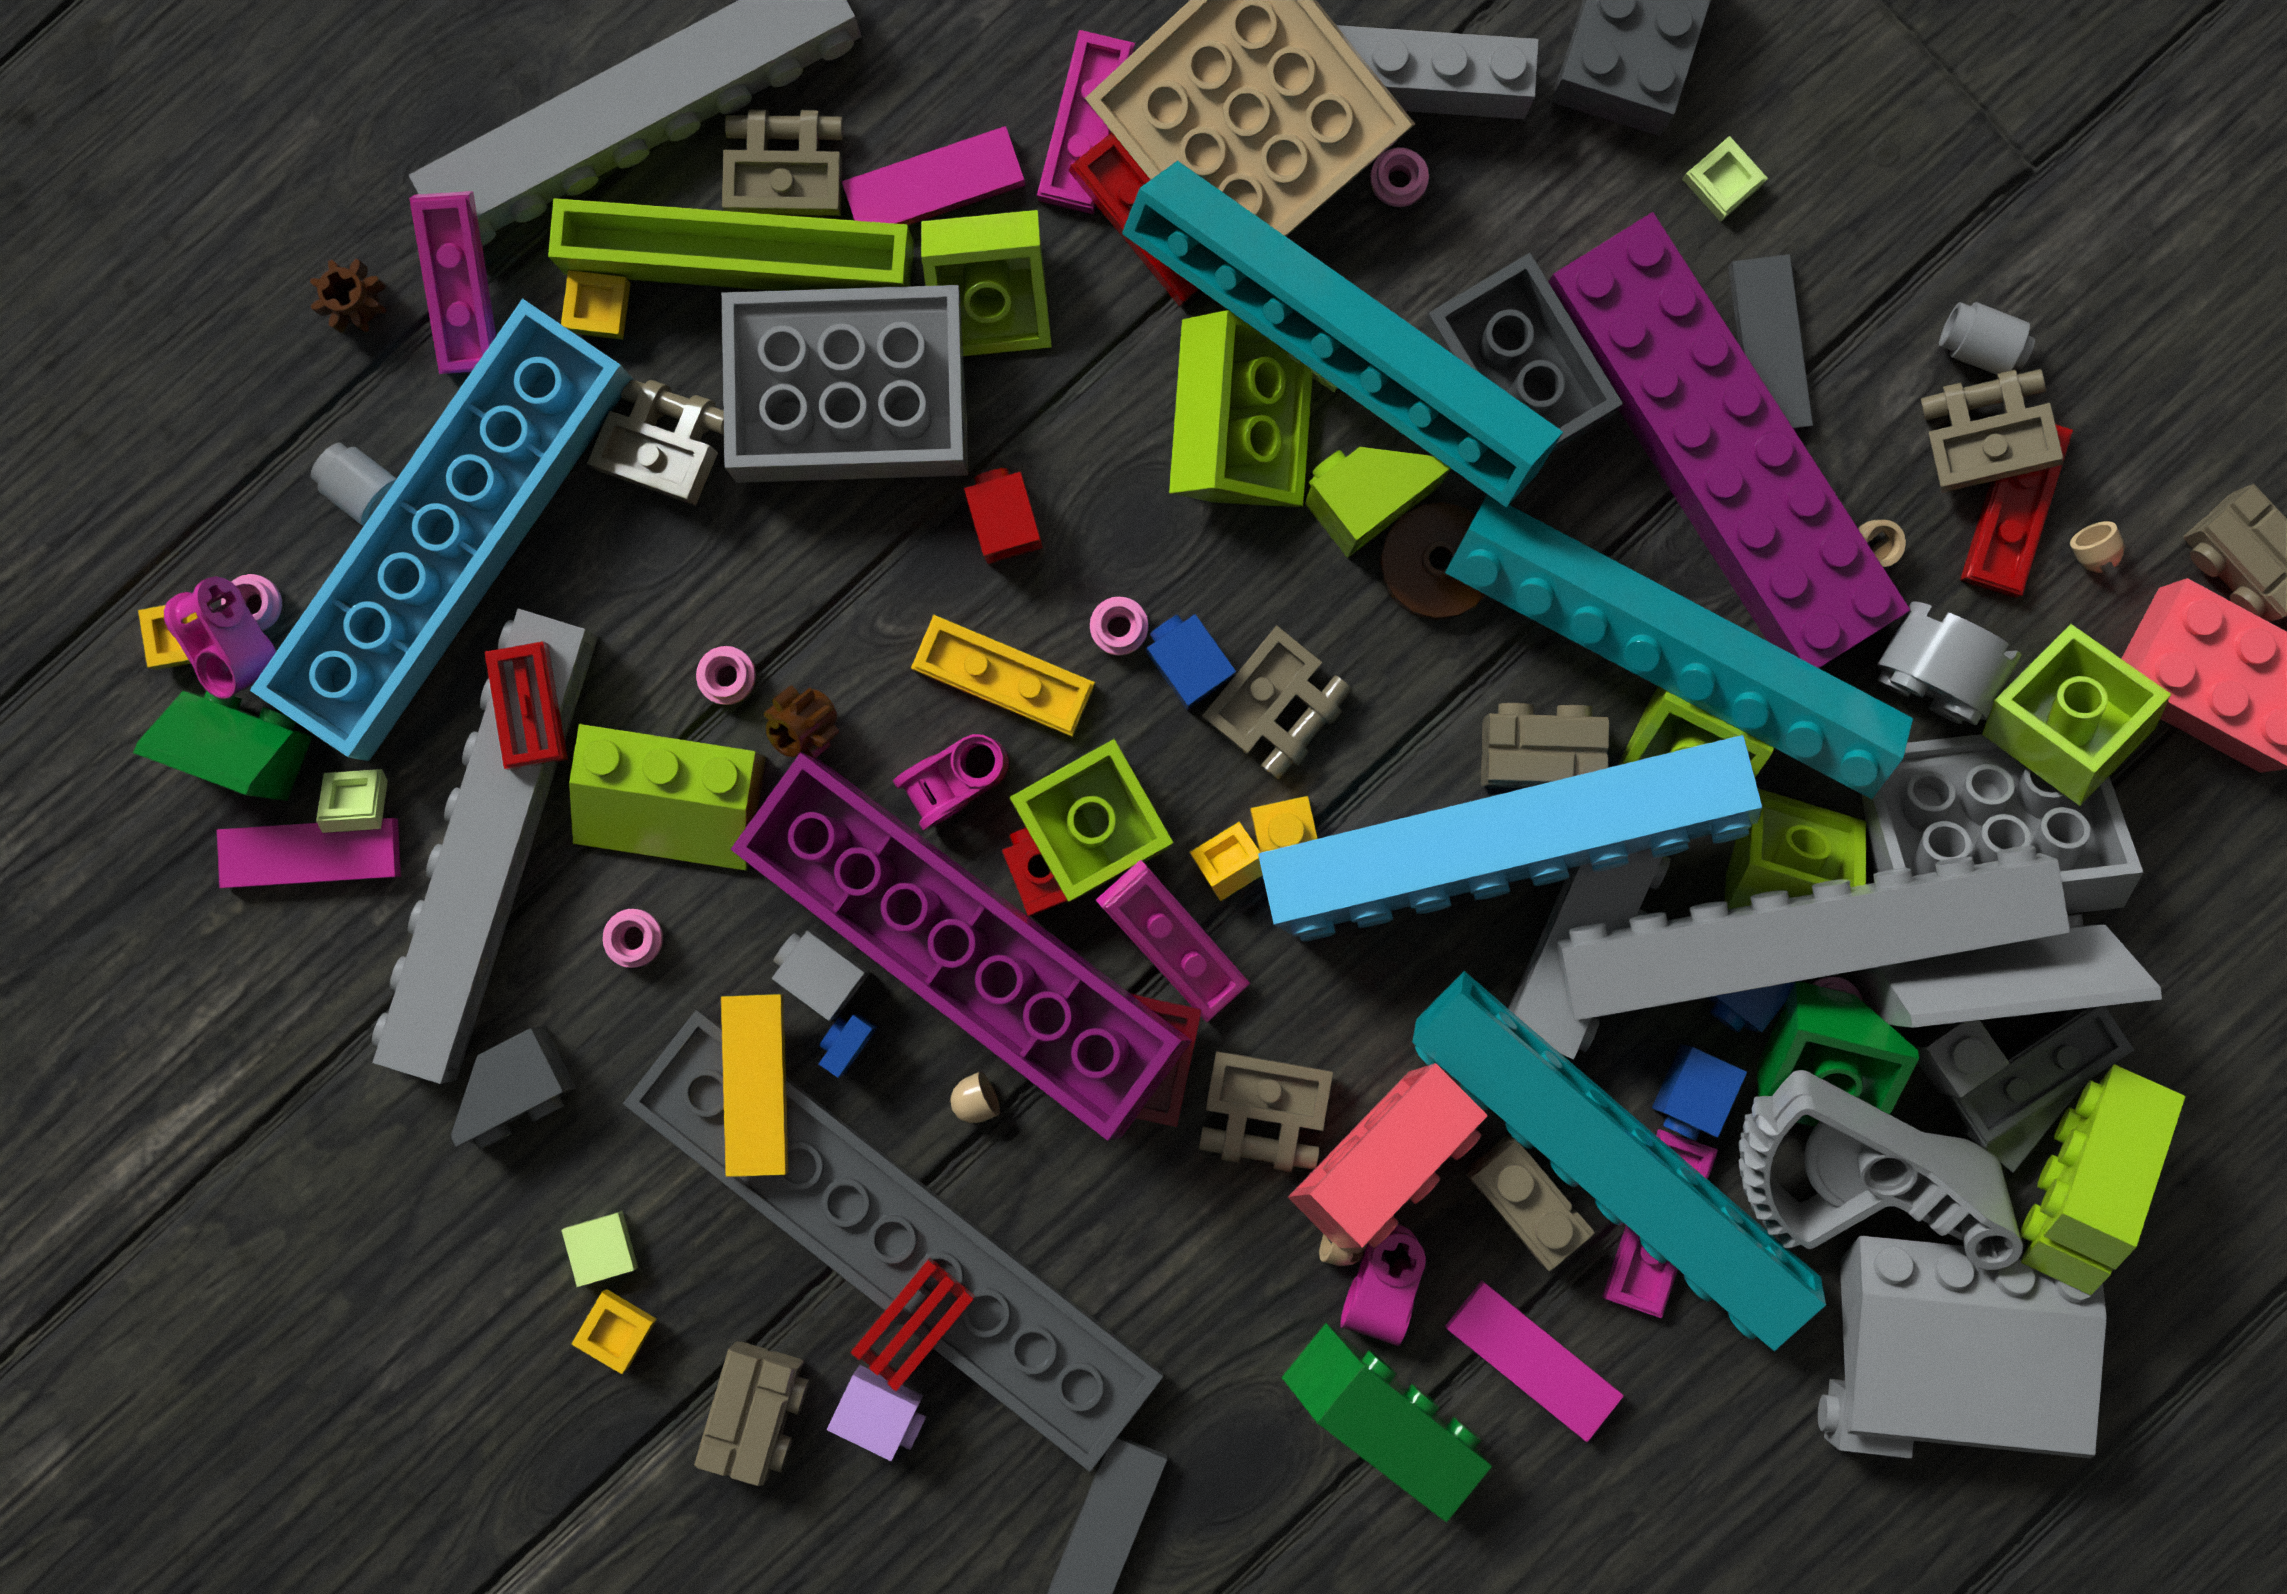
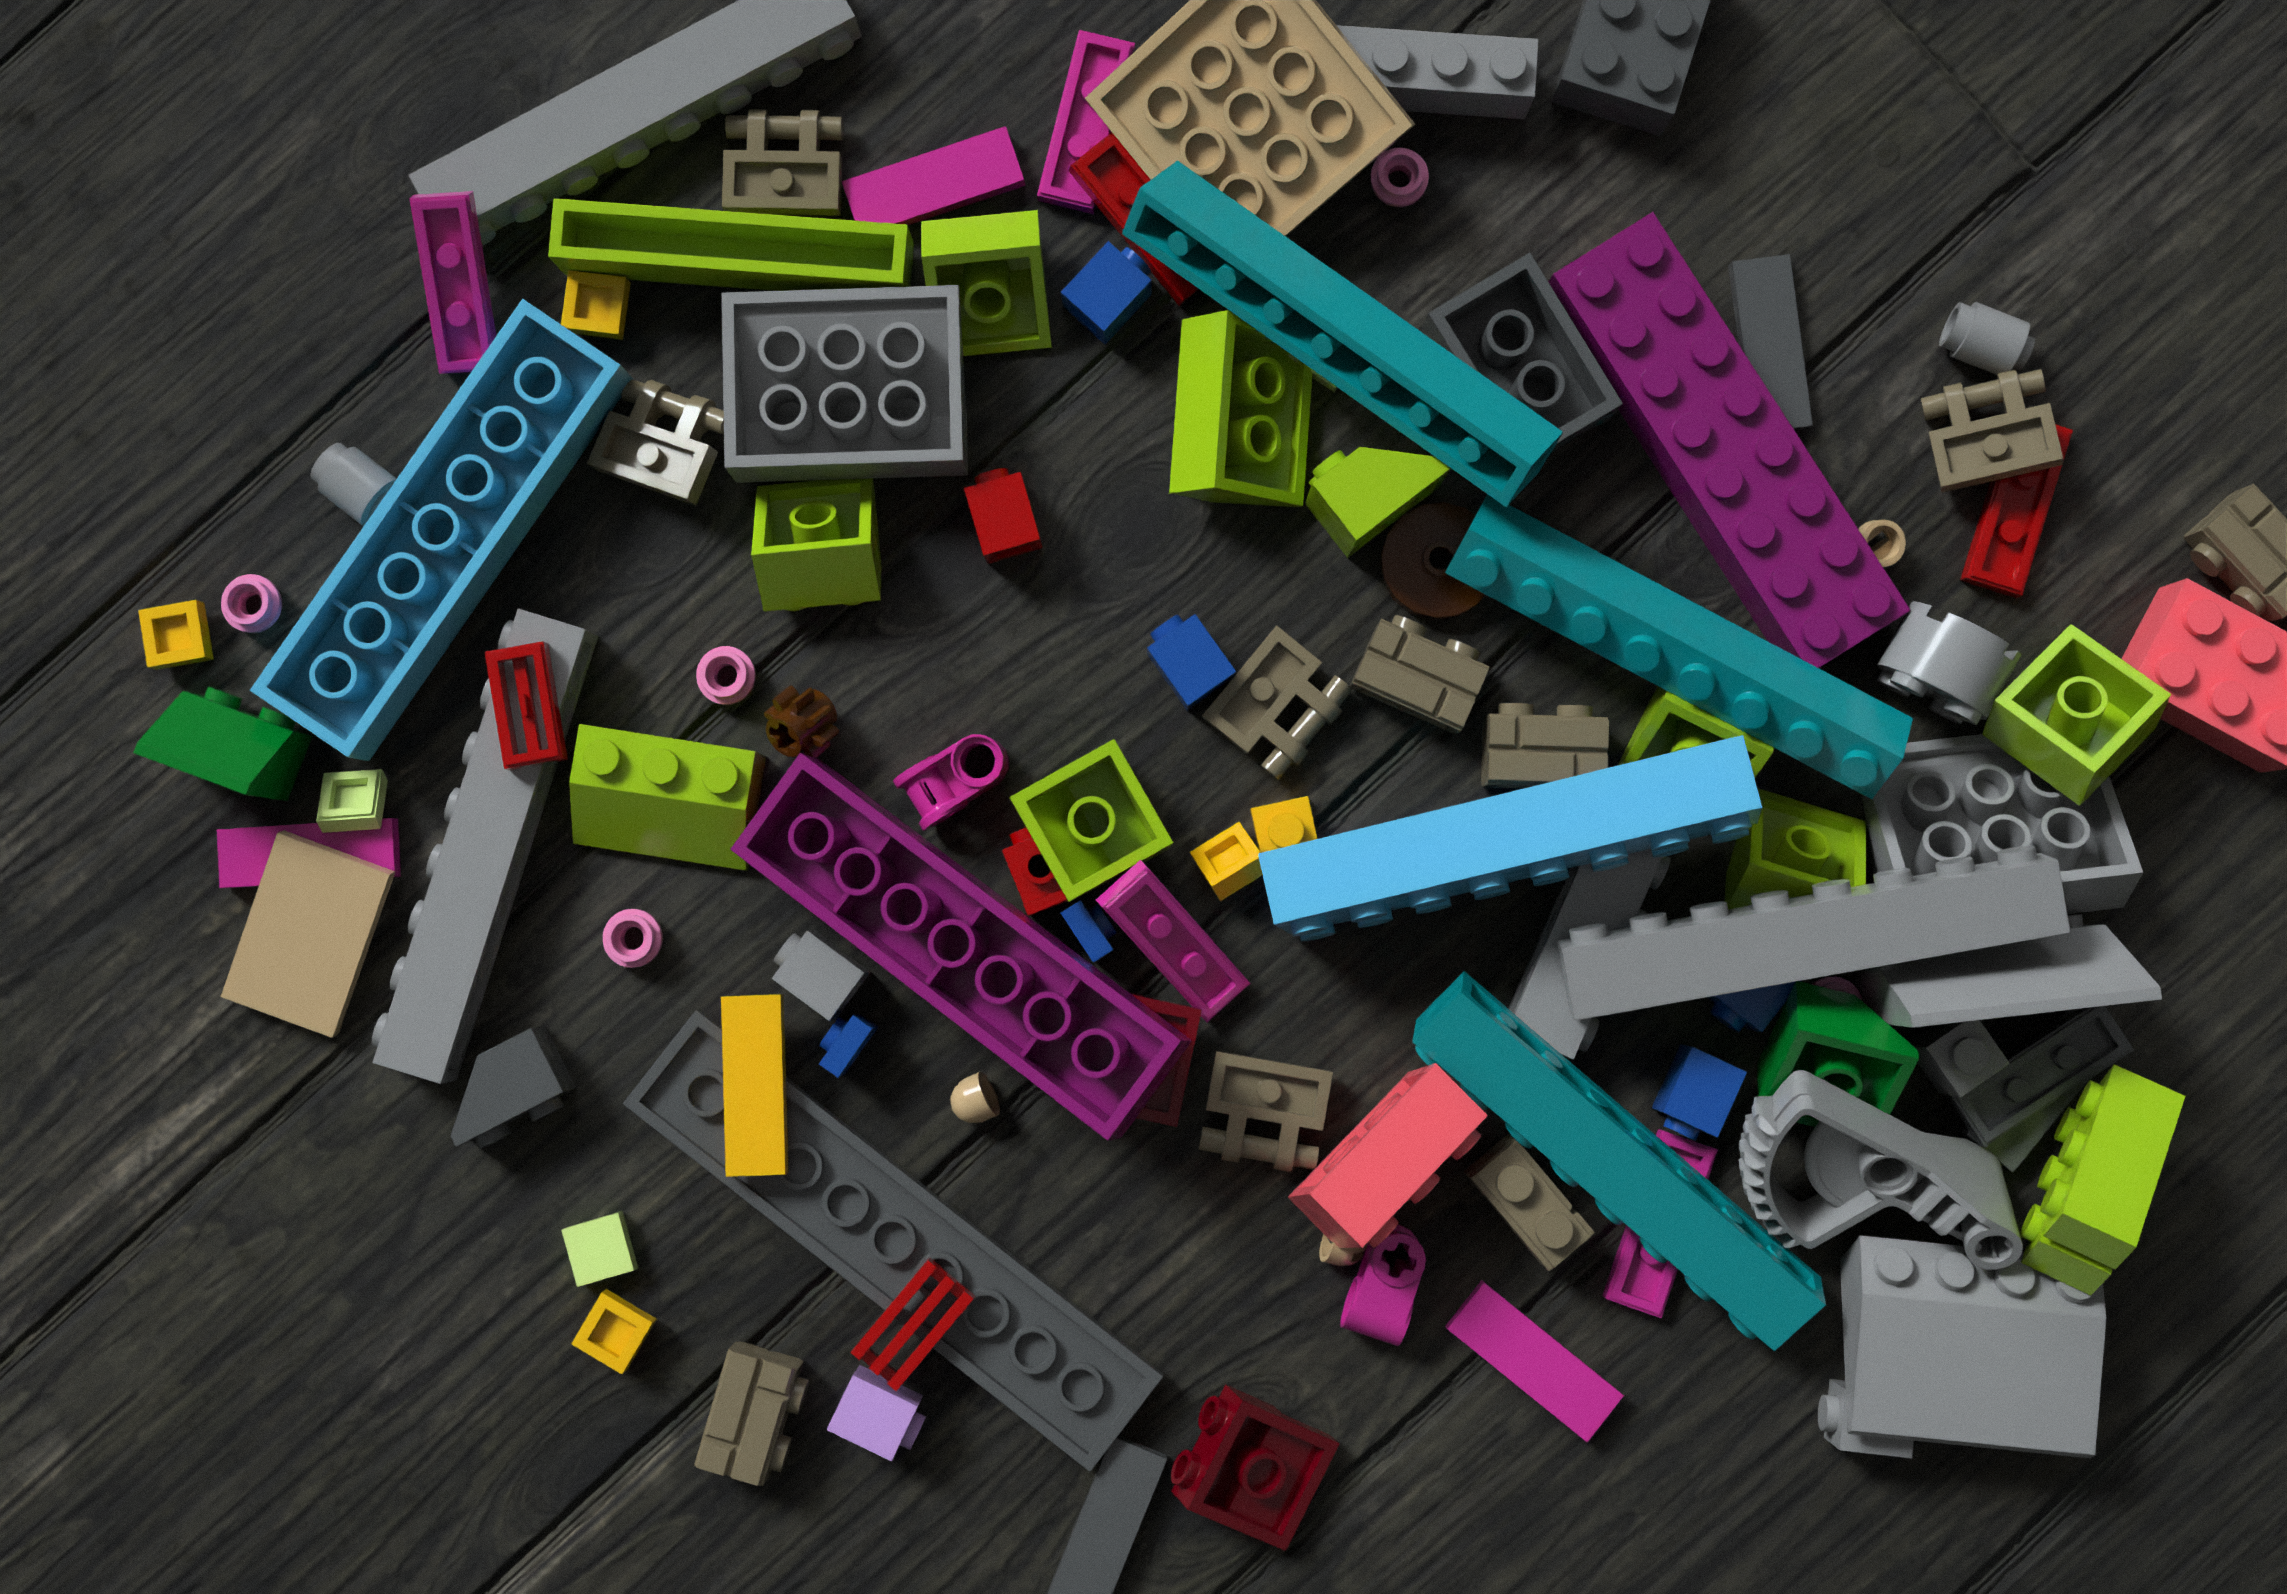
(222, 642): dark pink piece -> none
(307, 934): none -> tan tile
(333, 294): reddish brown gear -> none
(816, 544): none -> lime slope
(1003, 676): yellow tile -> none
(1090, 928): none -> blue plate
(1108, 291): none -> blue brick
(1114, 608): bright pink plate -> none
(1252, 1467): none -> dark red plate
(1386, 1423): green wedge -> none
(1420, 674): none -> dark tan brick
(1724, 178): yellowish green tile -> none
(2098, 546): tan hinge -> none

